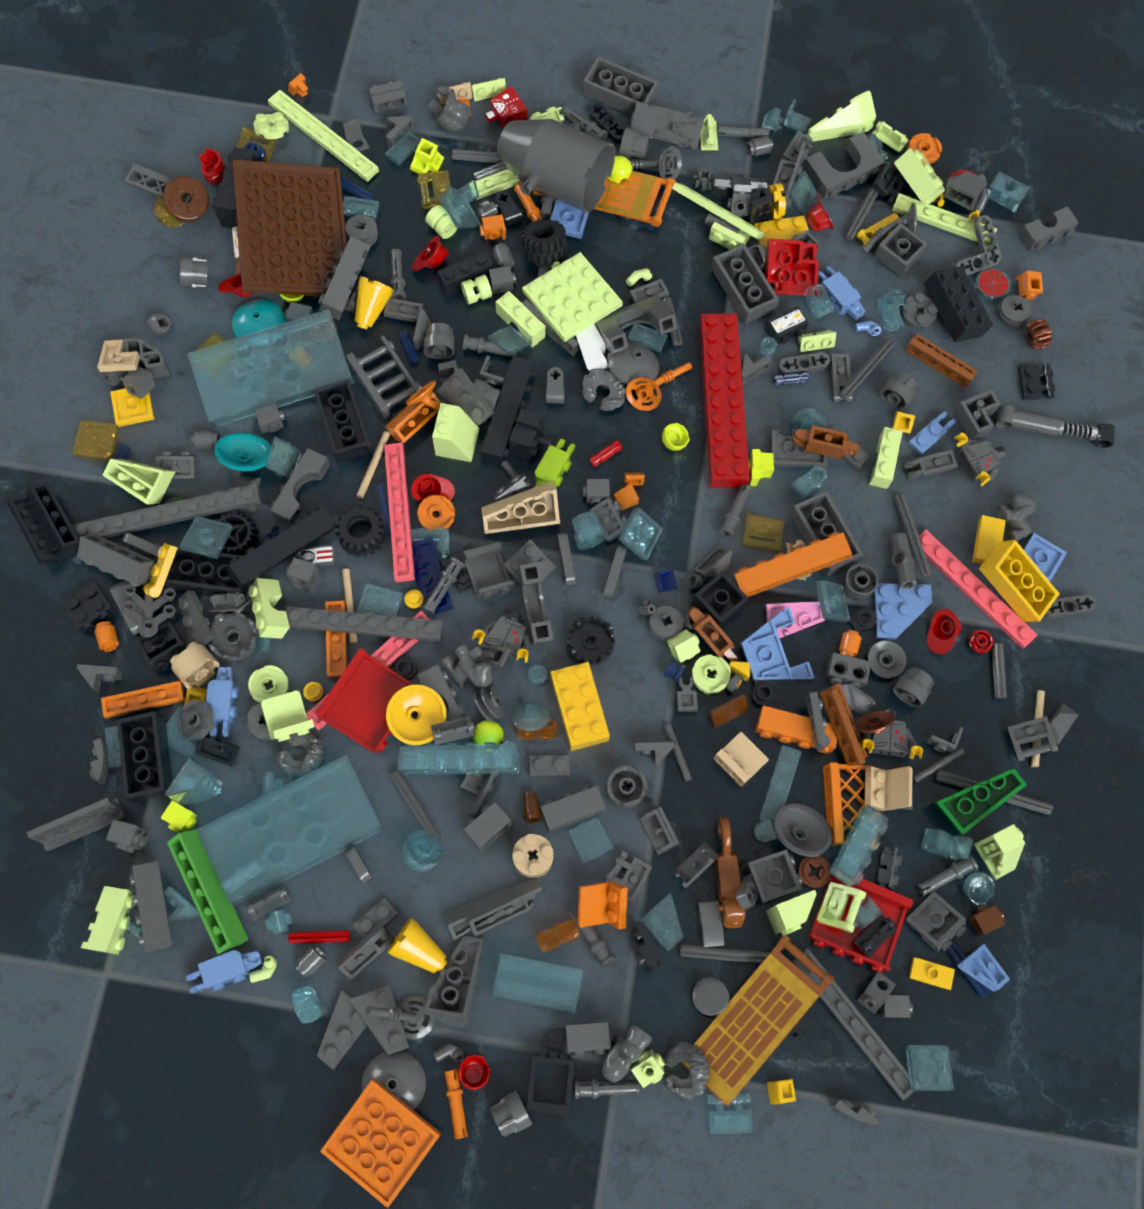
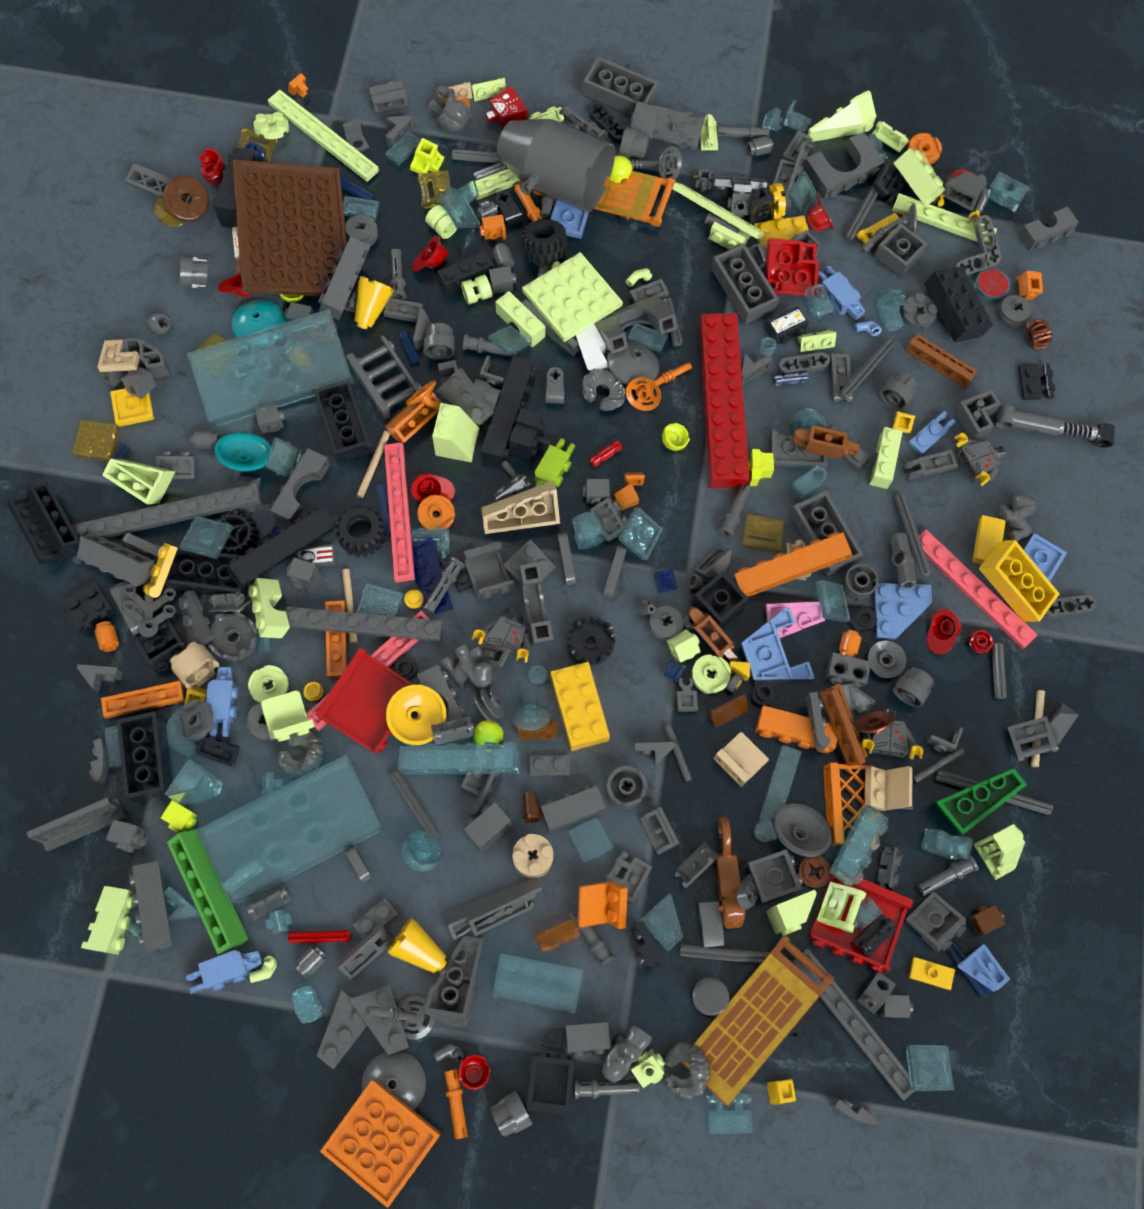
(979, 887): clear light blue hair -> none

